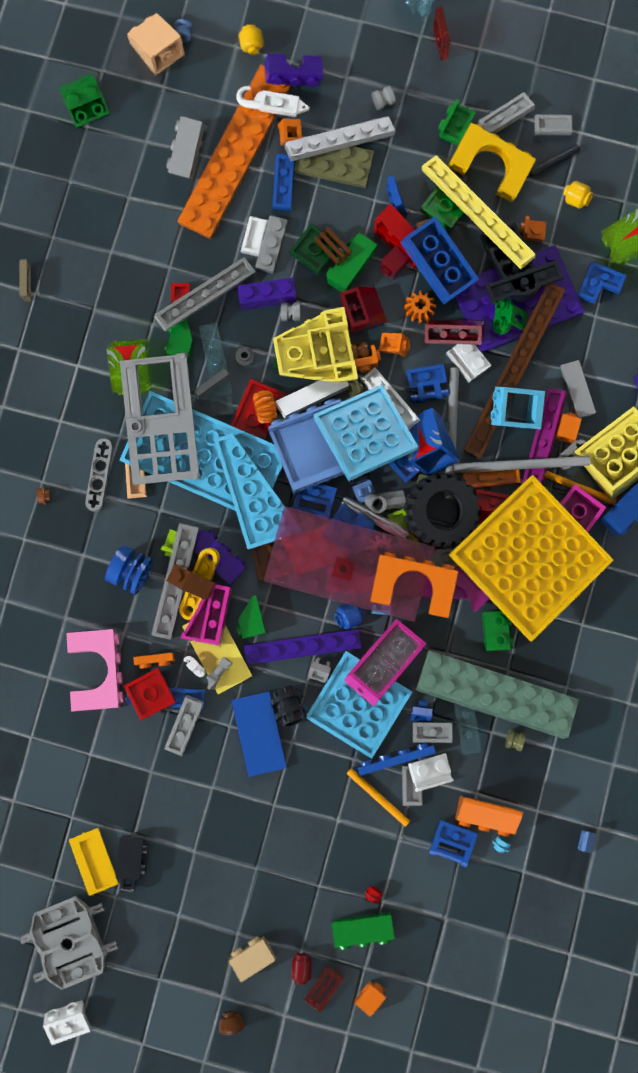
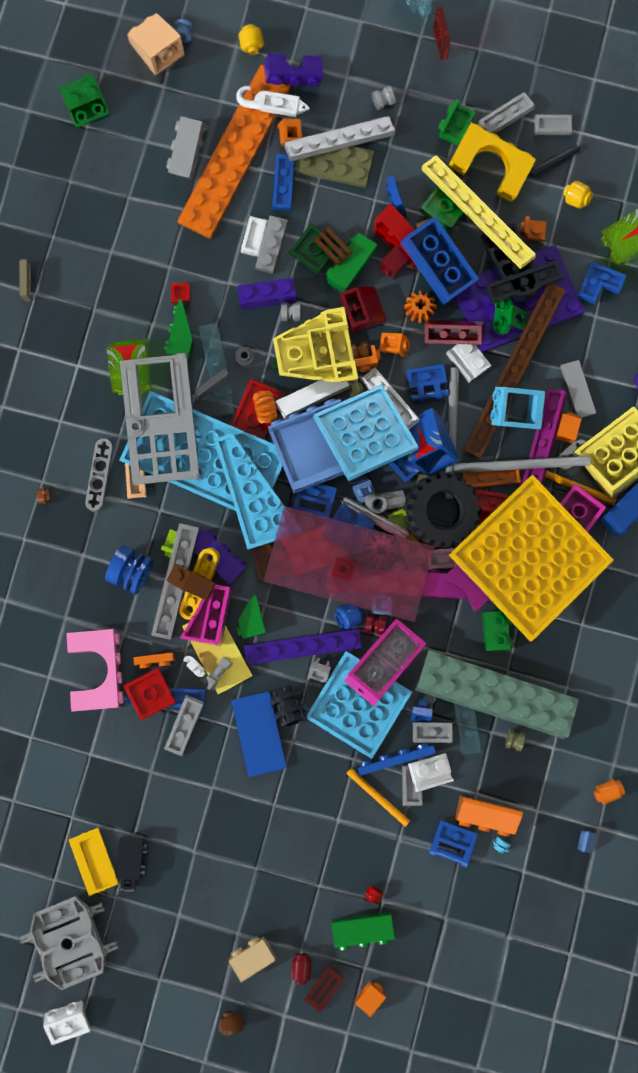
(204, 294): light grey plate -> none
(375, 624): none -> dark red wheel
(442, 580): orange arch -> none
(609, 791): none -> orange brick

